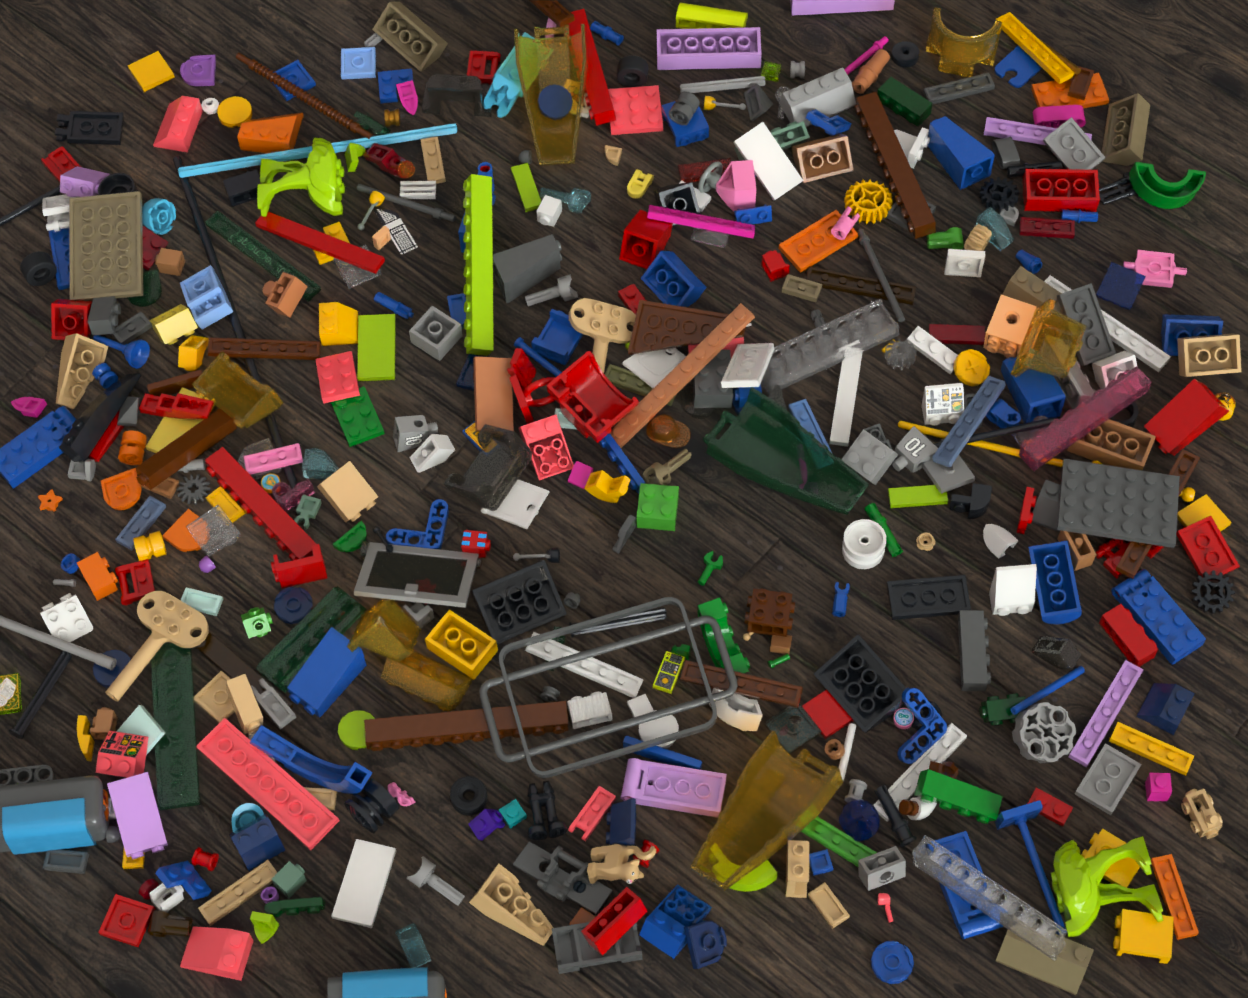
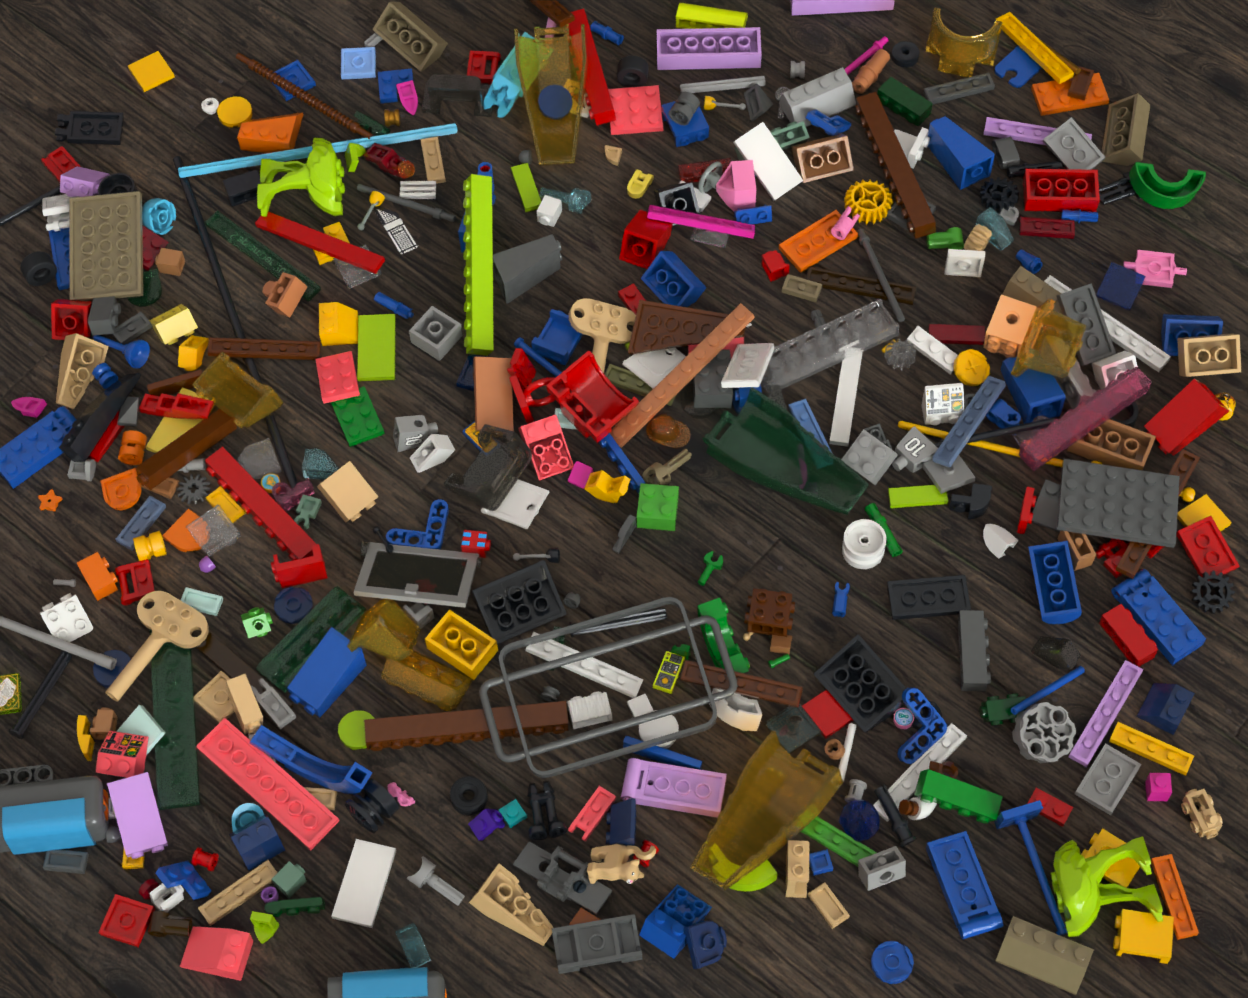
(69, 563): blue tile -> none
(179, 124): coral slope -> none
(199, 70): medium lavender tile -> none
(206, 297): light blue slope -> none
(273, 459): bright pink tile -> none
(352, 539): green tile -> none
(381, 237): light nougat tile -> none
(456, 307): blue tile -> none
(563, 288): light grey piece -> none
(614, 921): red brick -> none
(771, 71): clear neon green plate -> none
(884, 899): coral hand -> none
(928, 538): tan plate -> none
(988, 899): clear tile -> none
(1013, 589): white slope -> none
(1057, 115): dark pink beam -> none

